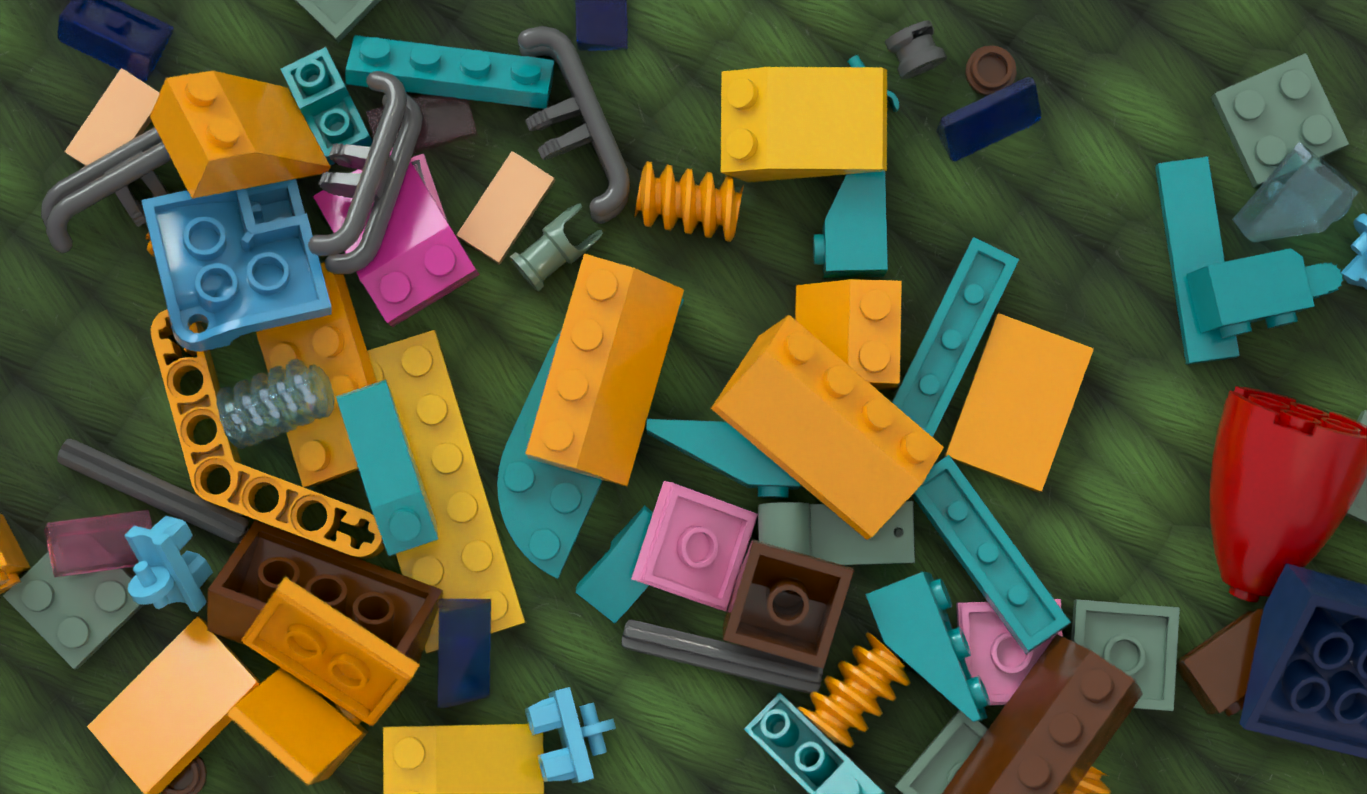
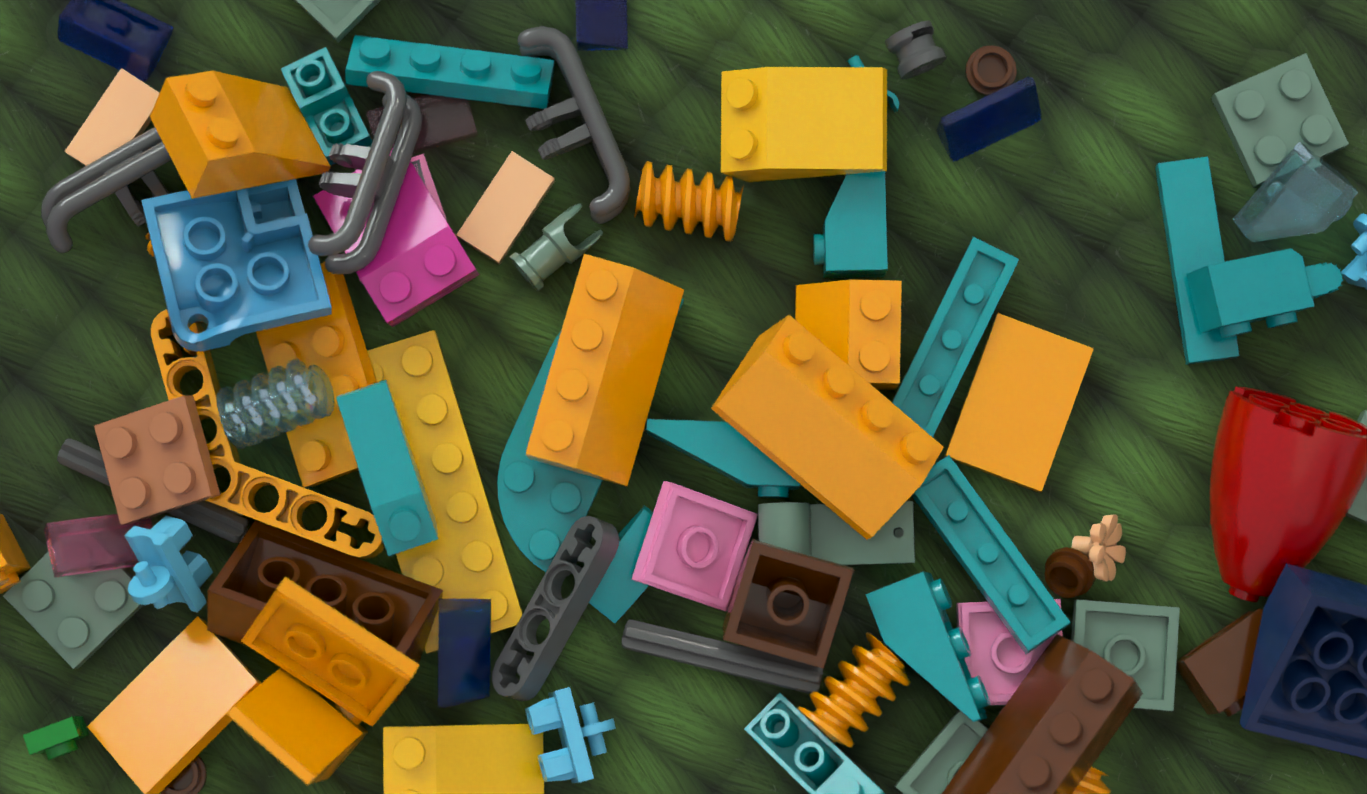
(57, 738): none -> green plate
(157, 460): none -> nougat plate
(549, 604): none -> dark grey beam
(1069, 572): none -> reddish brown plate
(1103, 547): none -> light nougat plant

